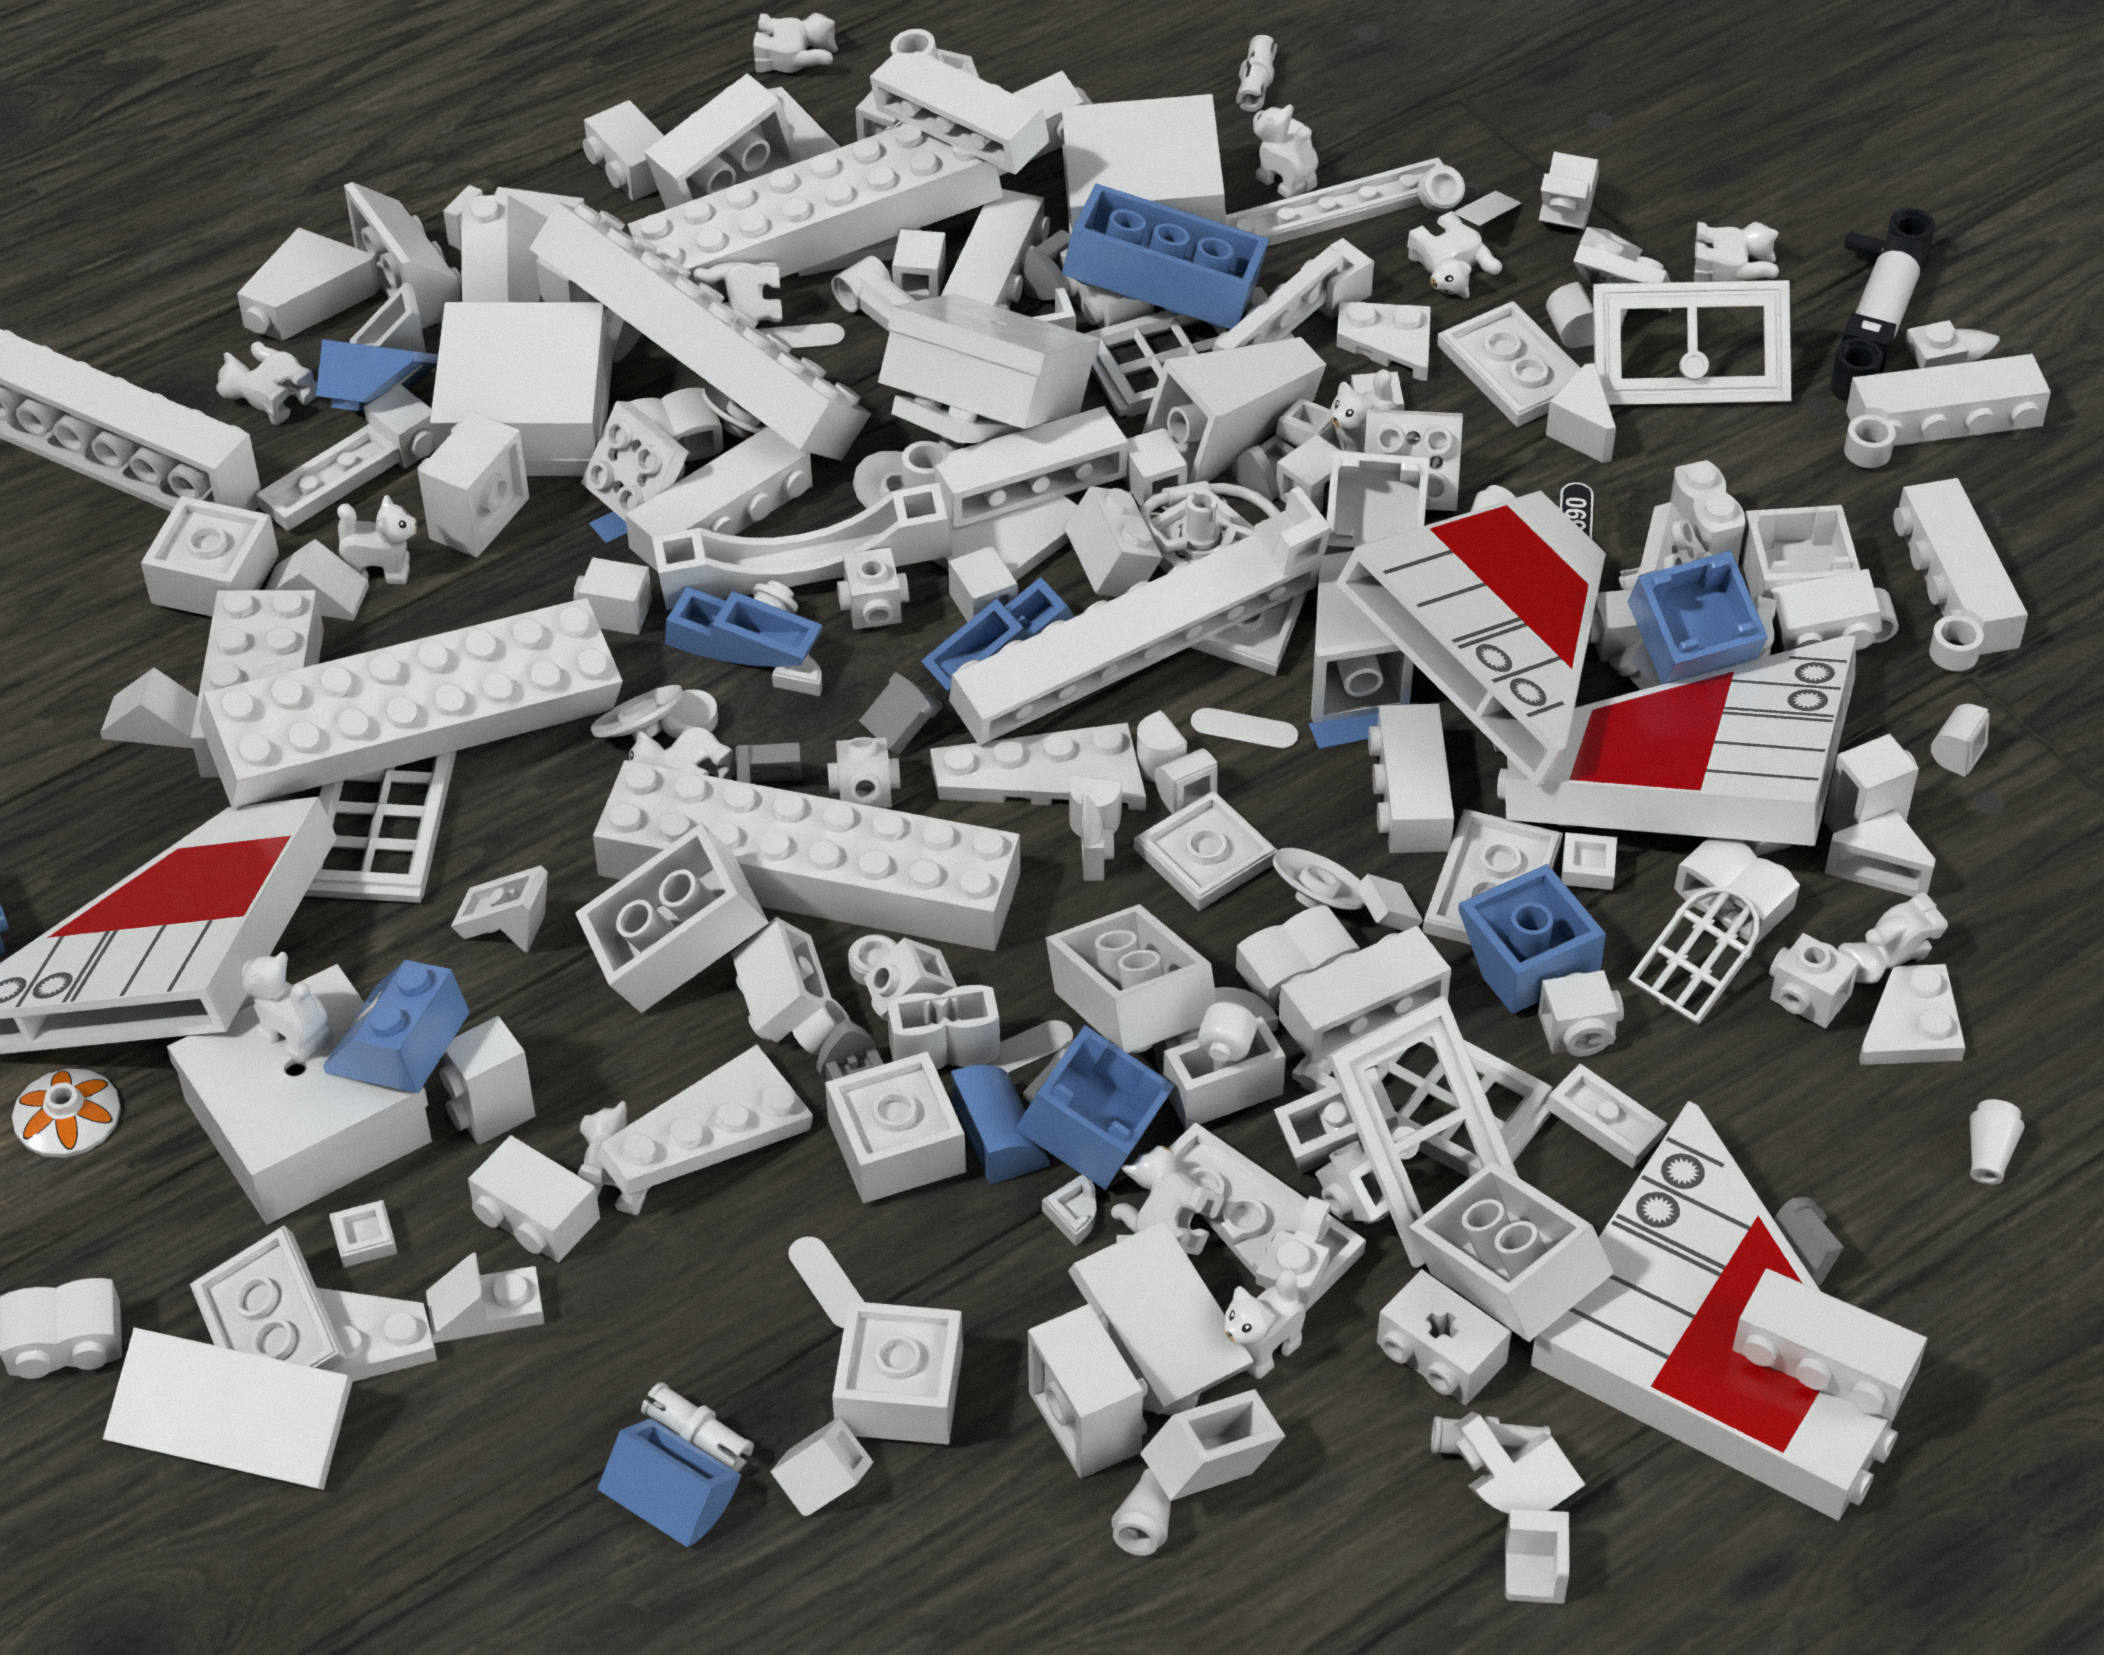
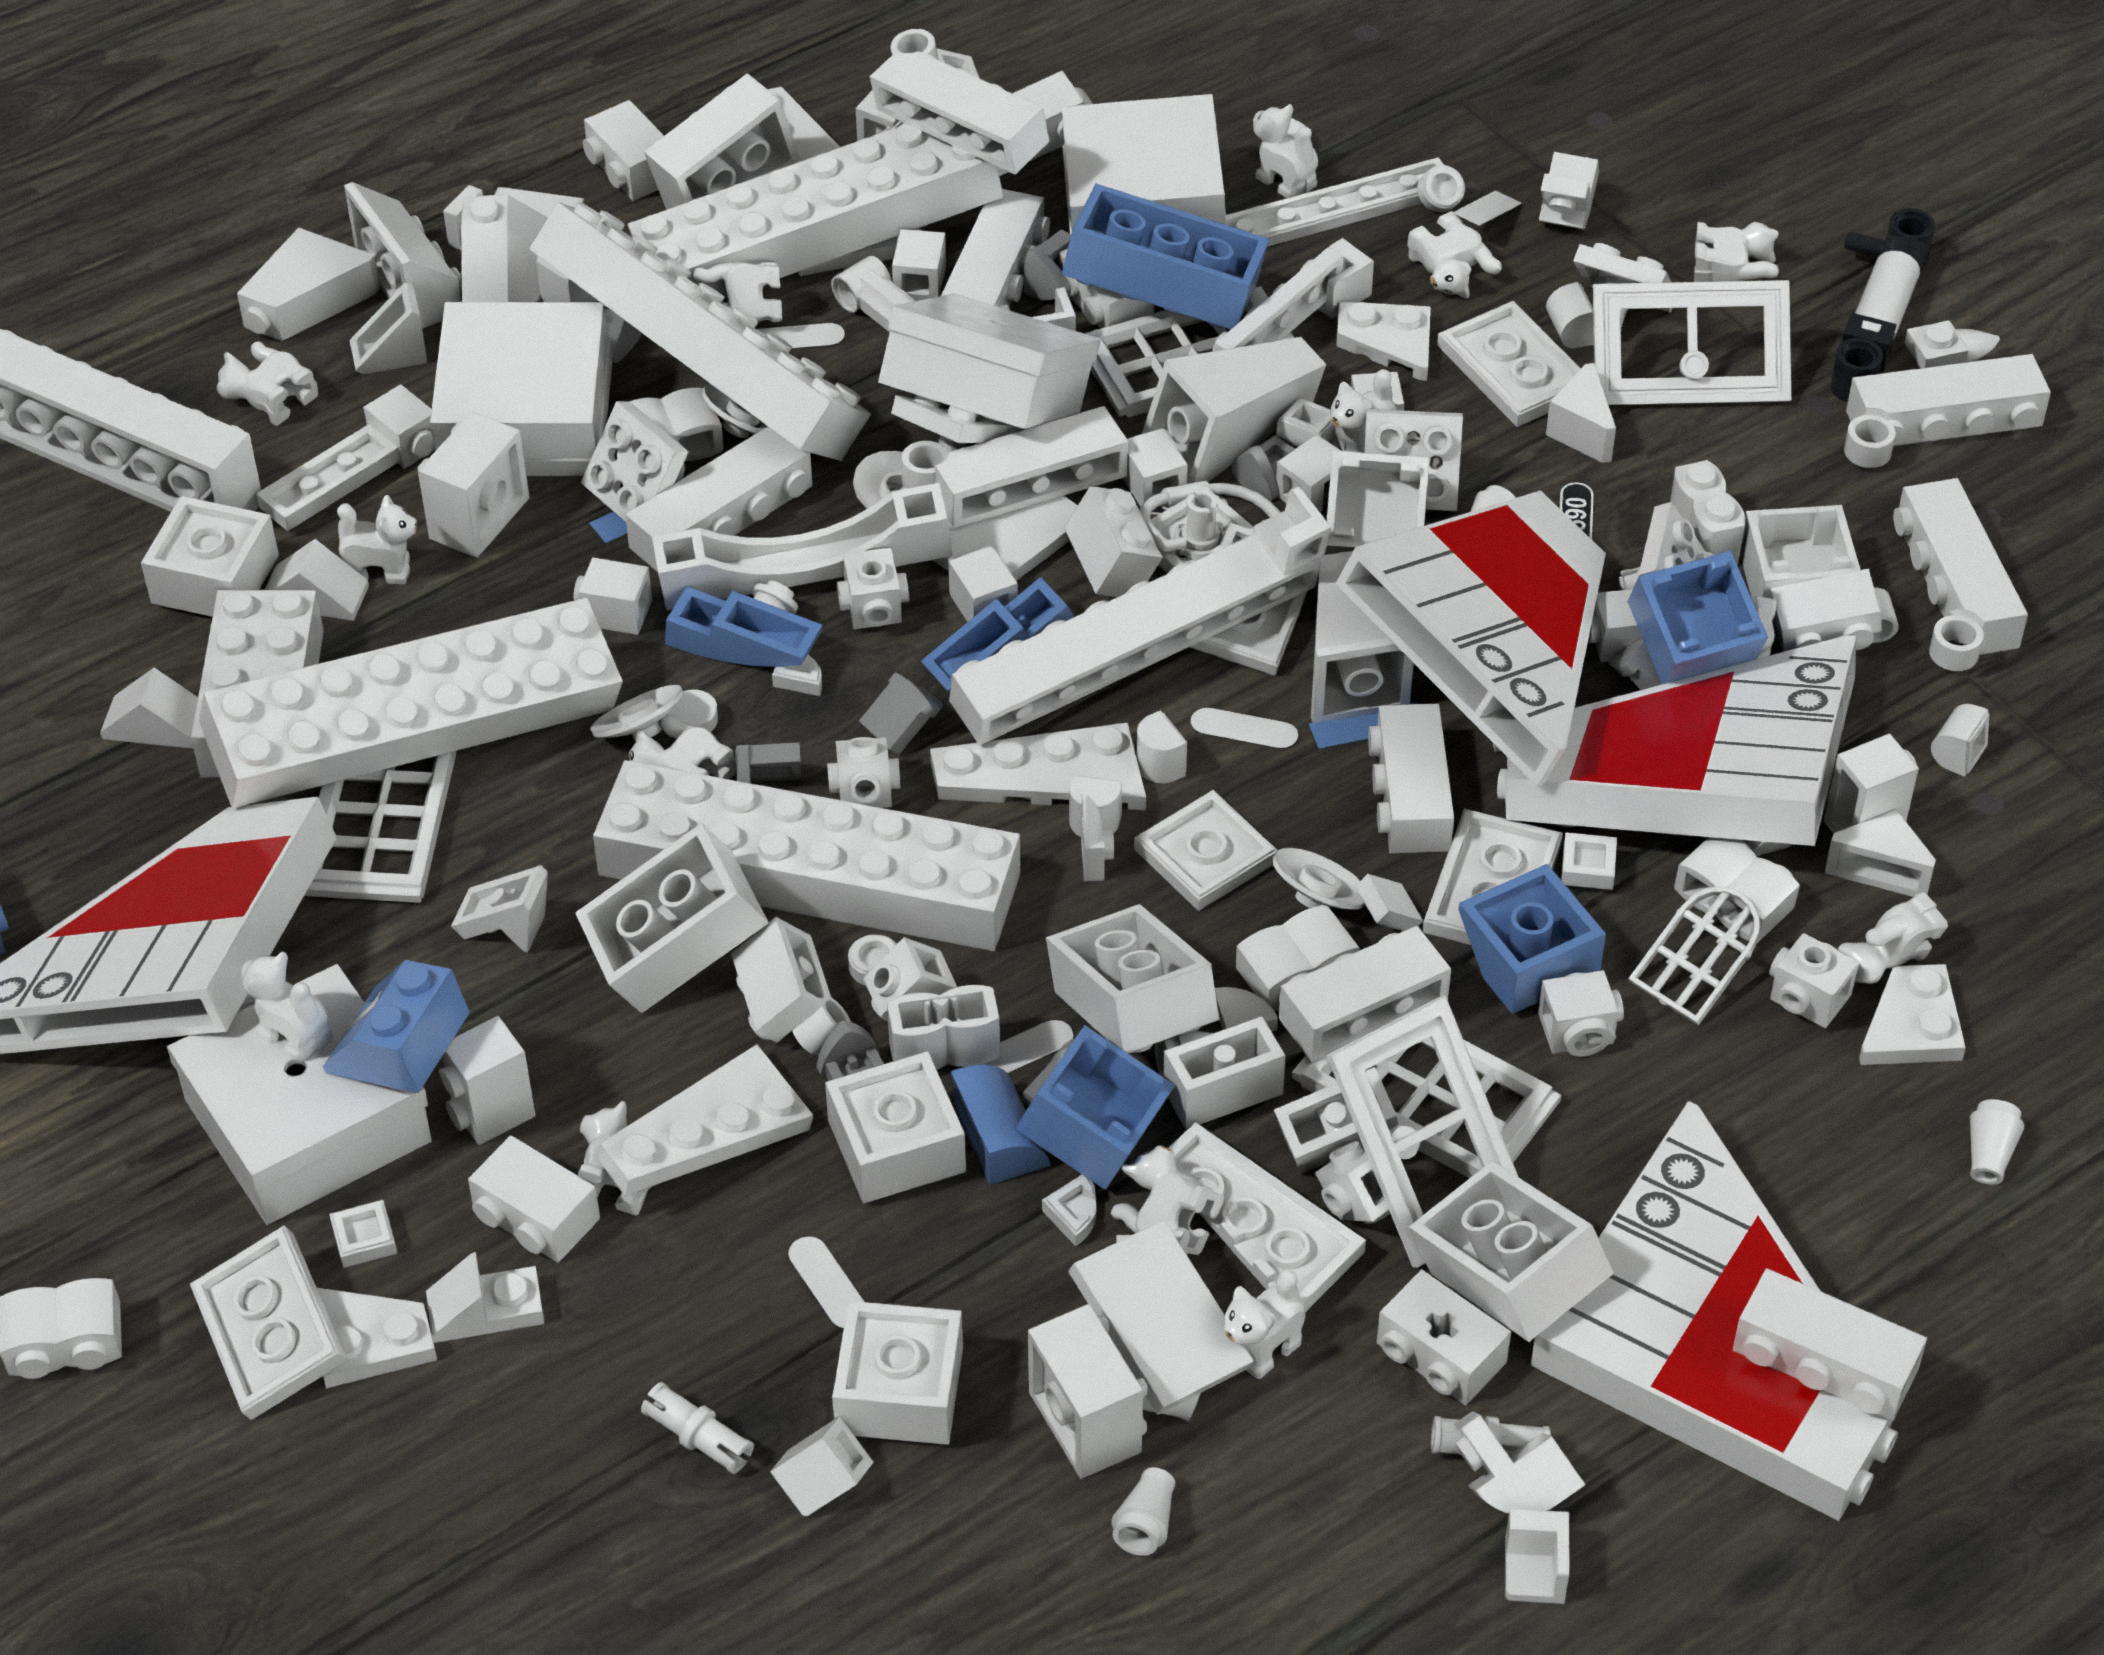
(71, 1127): white dish -> none
(228, 1408): white tile -> none
(362, 373): medium blue slope -> none
(668, 1481): medium blue brick -> none
(785, 42): white animal -> none
(1186, 779): white brick -> none
(1212, 1444): white piece -> none
(1227, 1031): white piece -> none
(1256, 73): white pin -> none
(1299, 1251): white plate -> none
(1604, 236): white tile -> none
(1606, 1115): white plate -> none
(1809, 1237): light grey tile -> none

